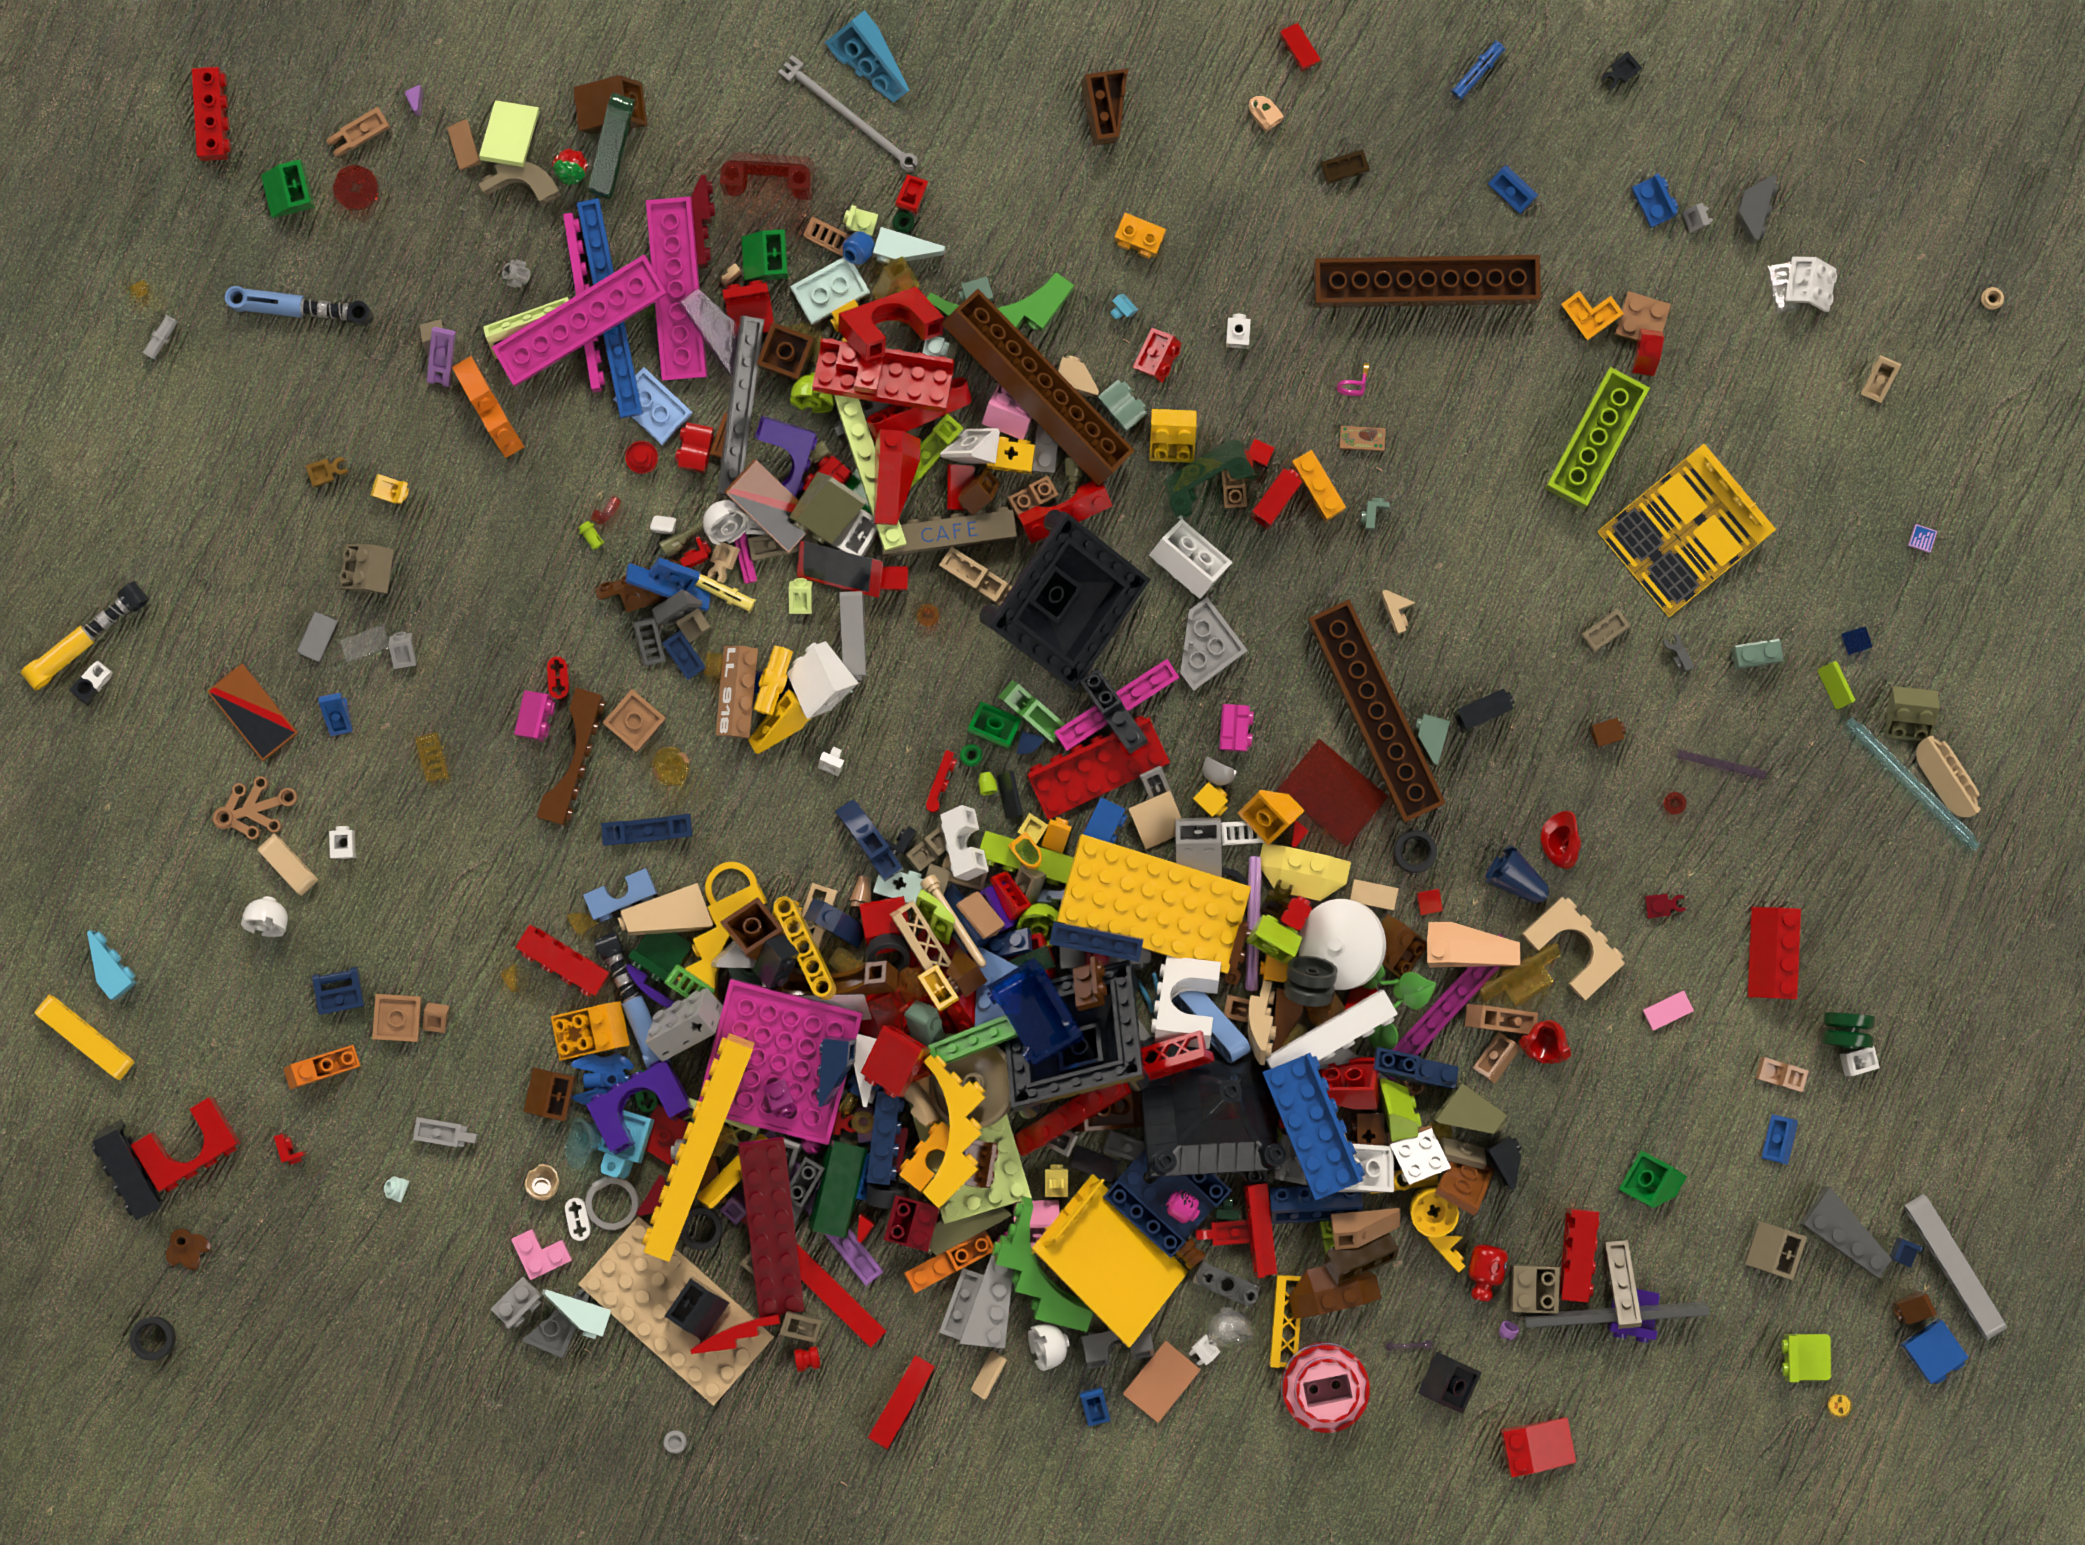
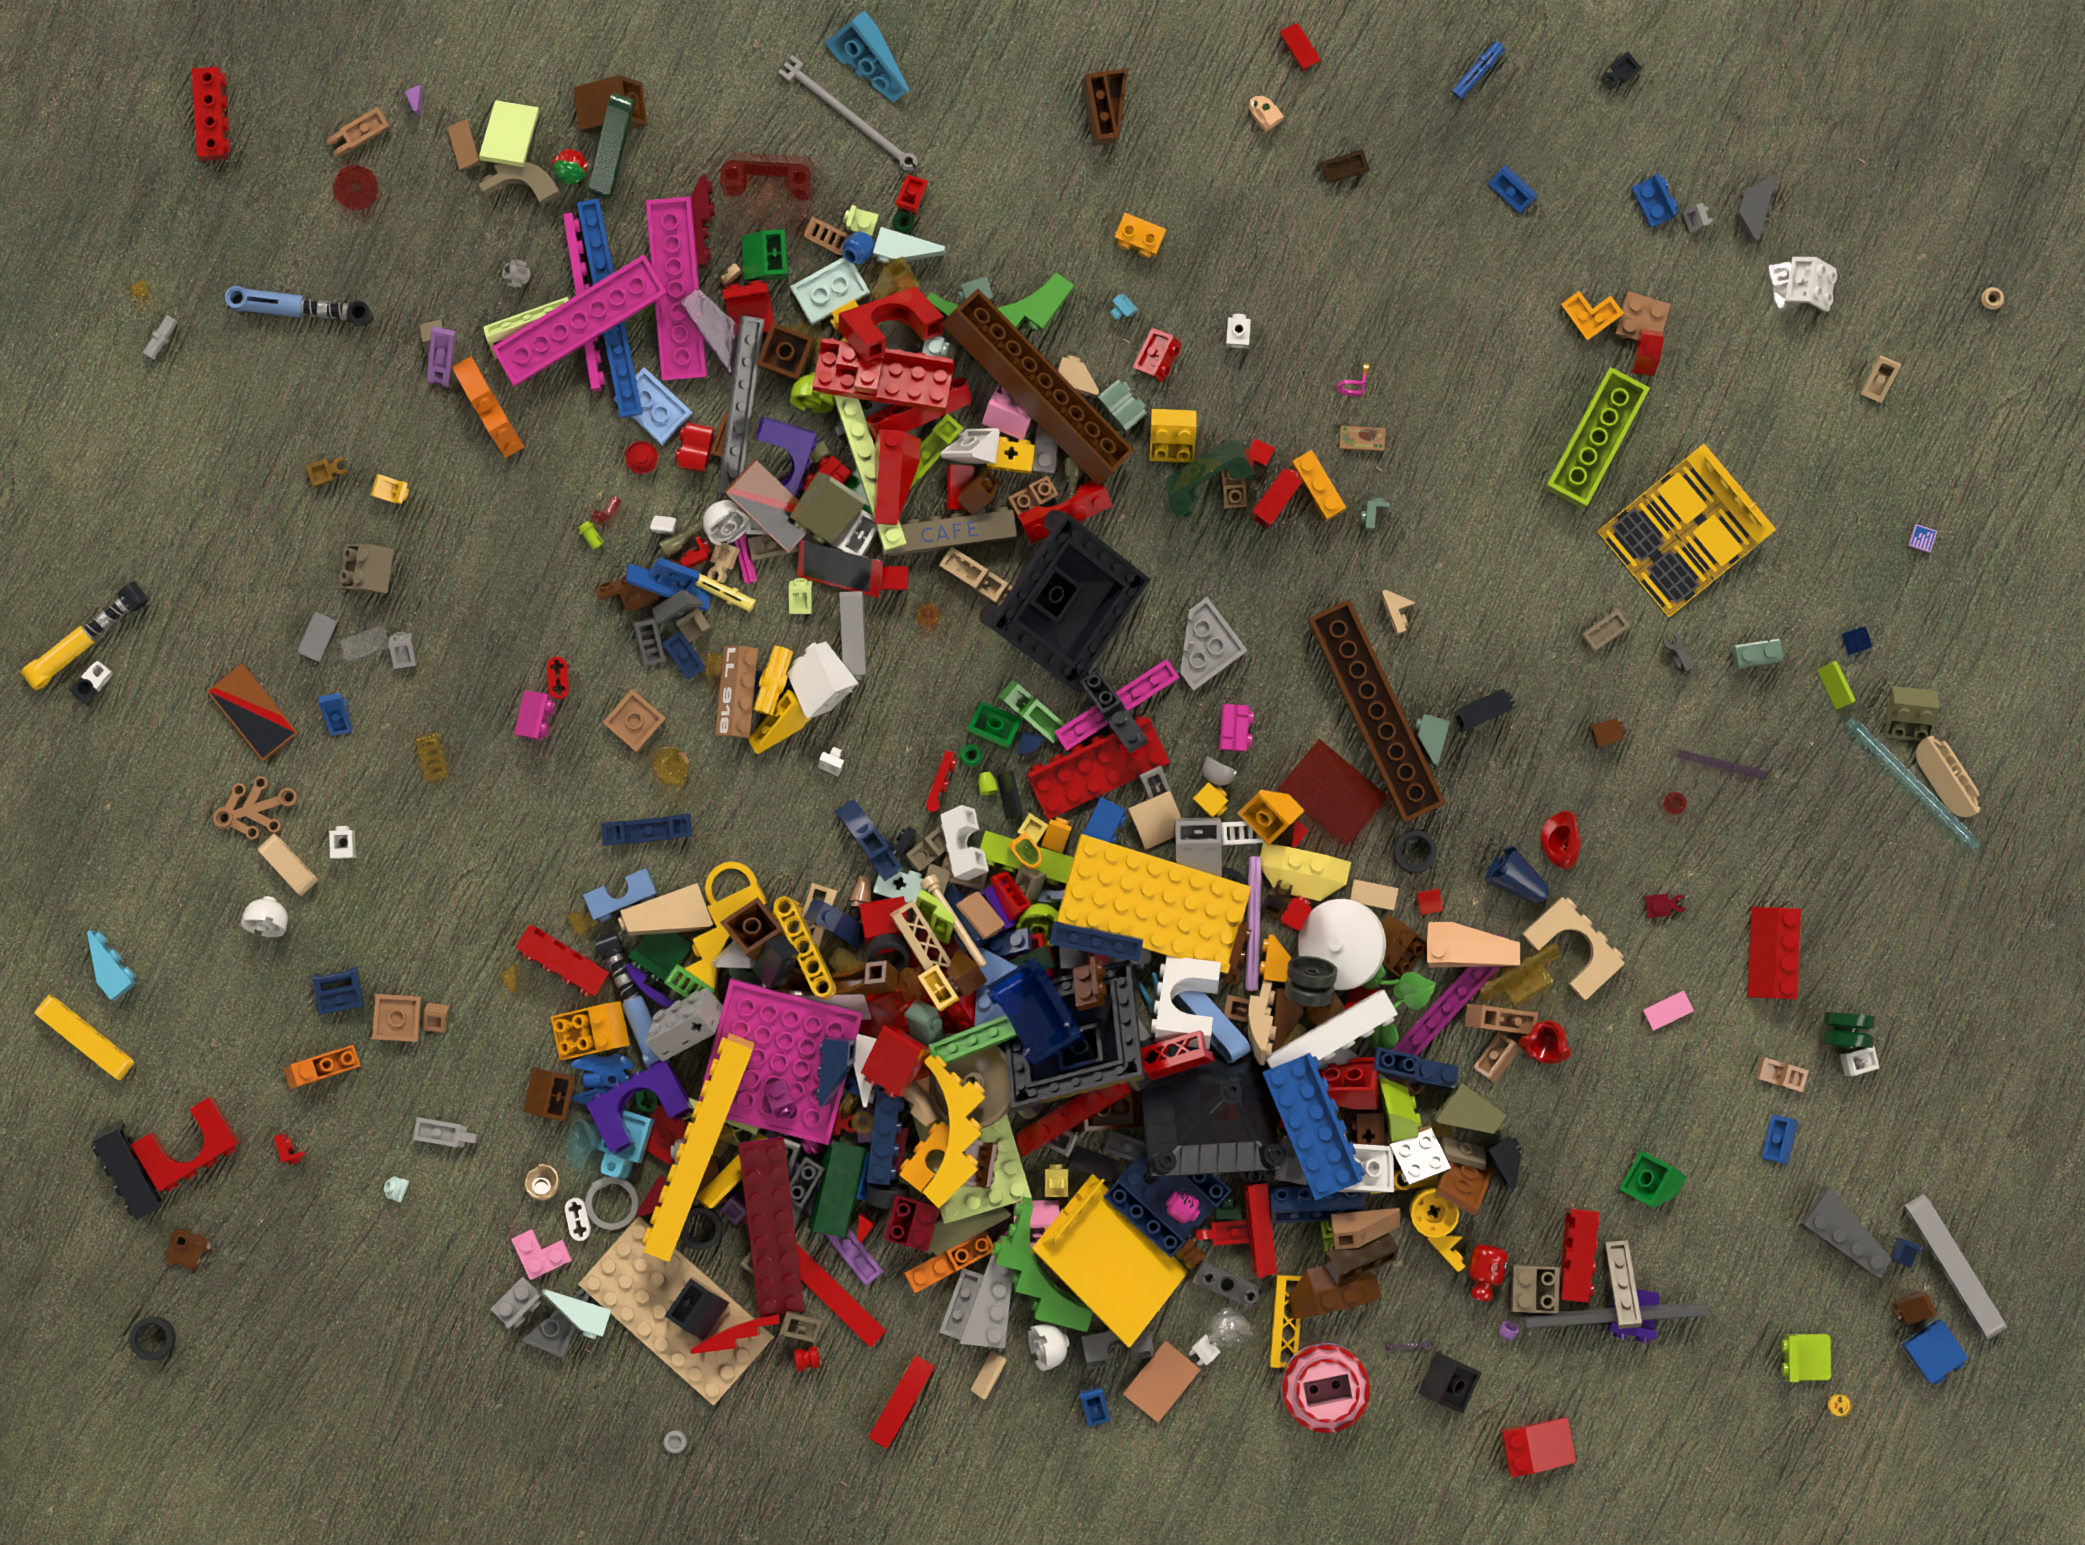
(287, 189): green slope -> none
(585, 711): reddish brown arch -> none
(1190, 558): white slope -> none
(1274, 939): lime slope -> none
(1427, 281): reddish brown brick -> none
(1776, 1250): dark tan slope -> none

